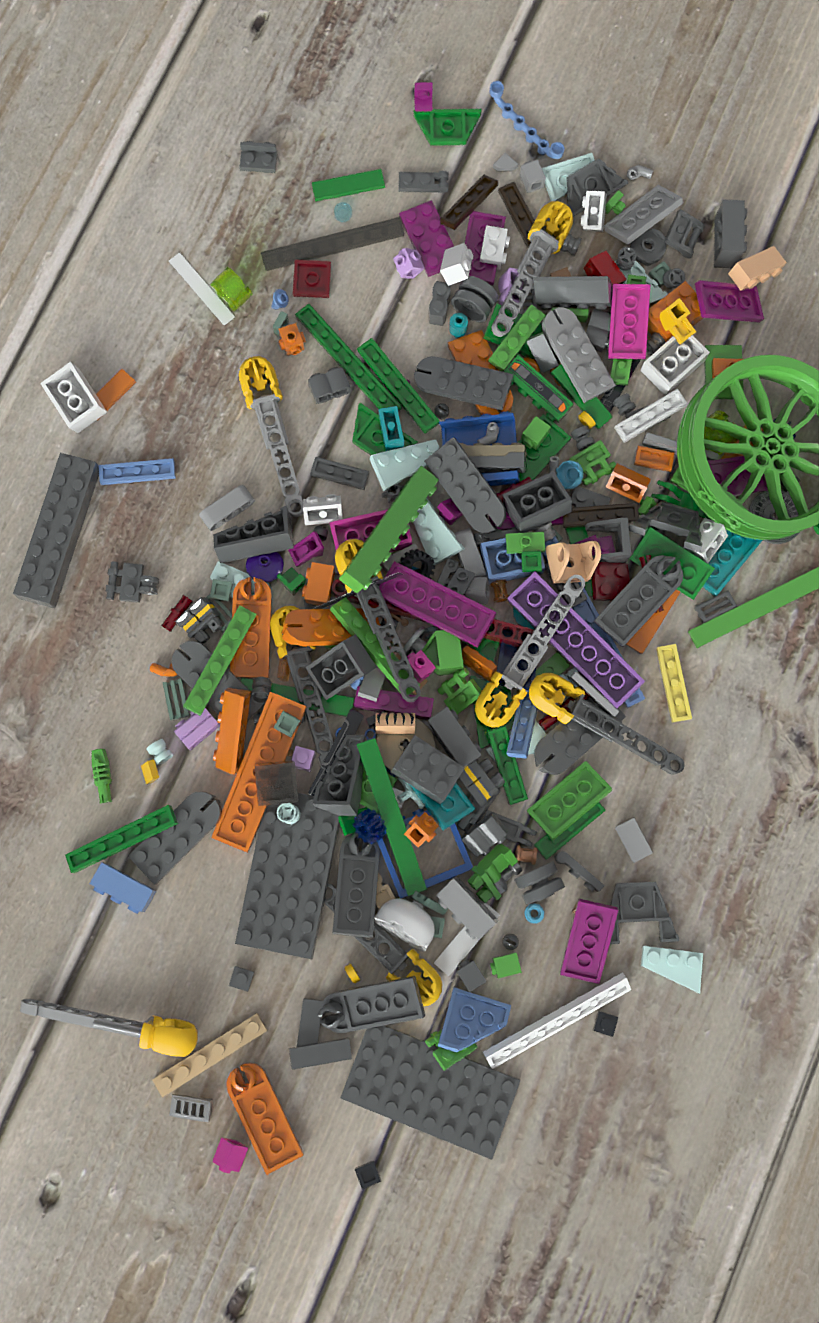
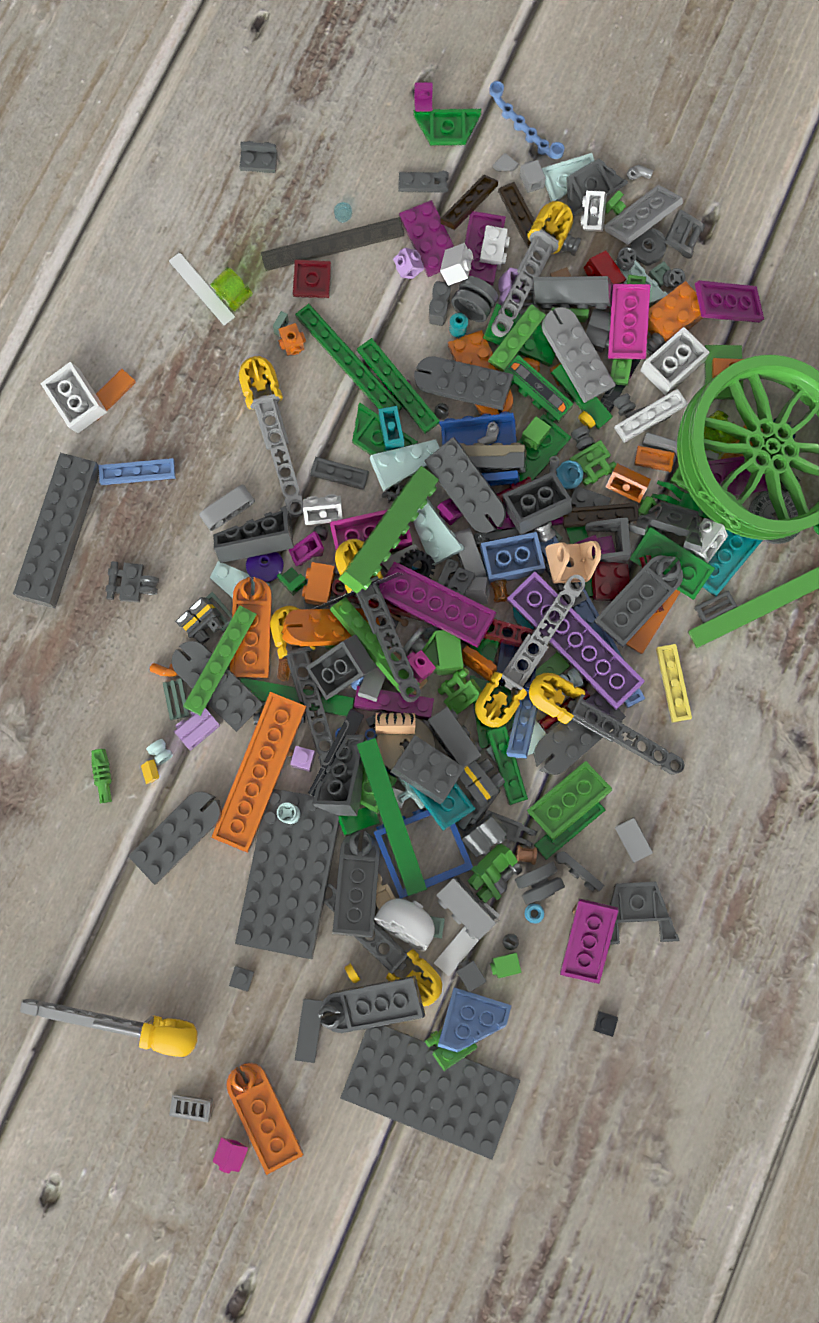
(121, 839): green plate -> none
(122, 888): medium blue brick -> none
(176, 612): dark red pin -> none
(209, 1055): tan plate -> none
(221, 590): sand green tile -> none
(232, 729): orange slope -> none
(261, 690): dark grey wheel -> none
(276, 782): clear smoke brick -> none
(280, 299): medium blue plate -> none
(287, 724): sand green tile -> none
(320, 1053): dark grey tile -> none
(329, 385): dark grey brick -> none
(348, 185): green tile -> none
(367, 1174): black plate -> none
(369, 826): clear blue gear -> none
(421, 829): orange brick -> none
(428, 902): sand green tile -> none
(524, 542): bright green plate -> none
(531, 561): green plate -> none
(542, 352): tile -> none
(557, 1020): white plate -> none
(595, 694): light grey tile -> none
(675, 320): yellow brick -> none
(676, 965): light aqua wing -> none
(729, 233): dark grey brick -> none
(757, 268): light nougat brick -> none

